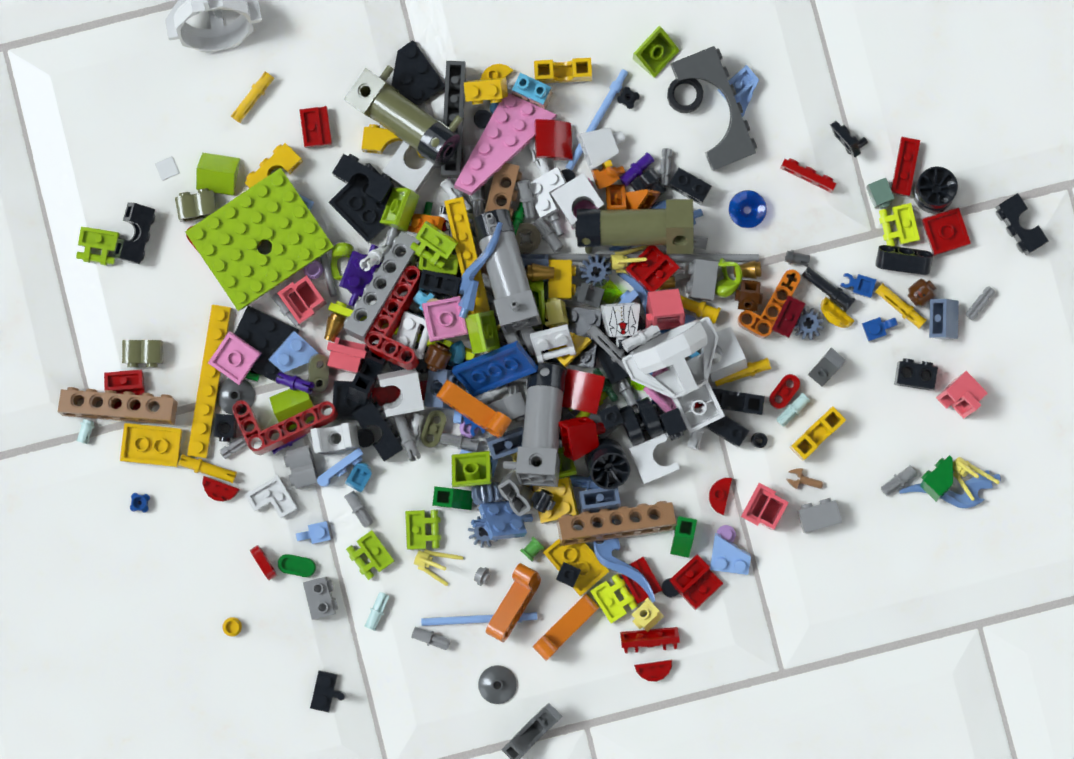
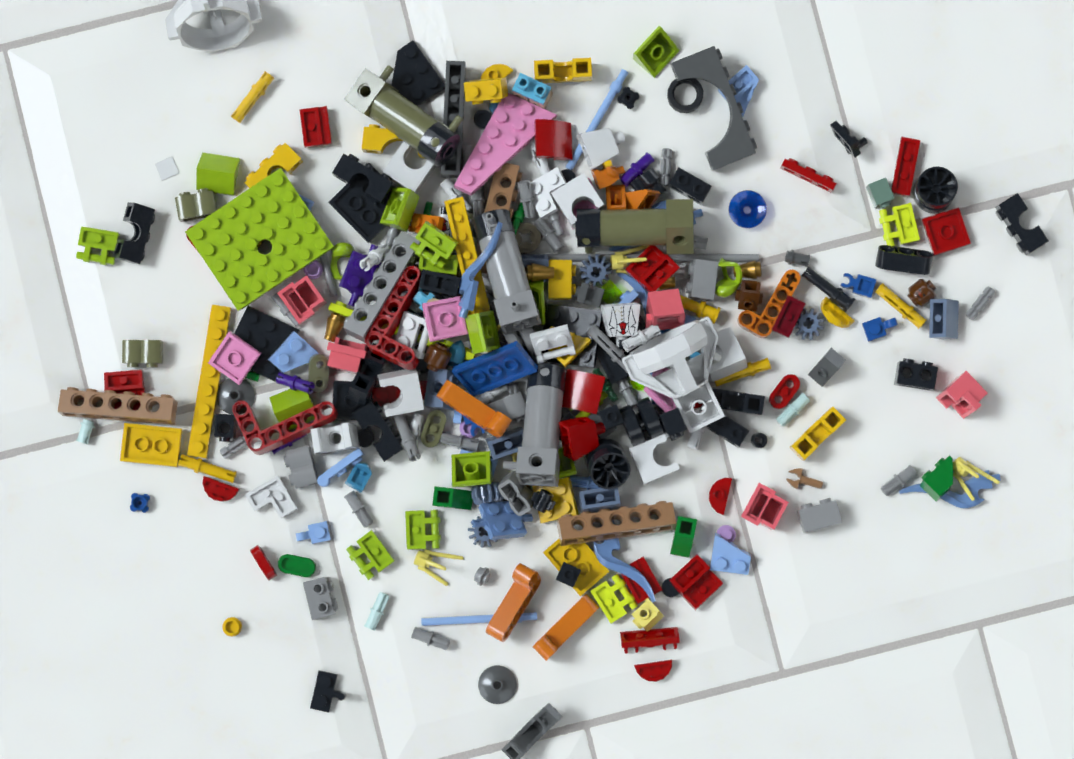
(532, 549): bright green bush -> none
(555, 313): light yellow brick -> none

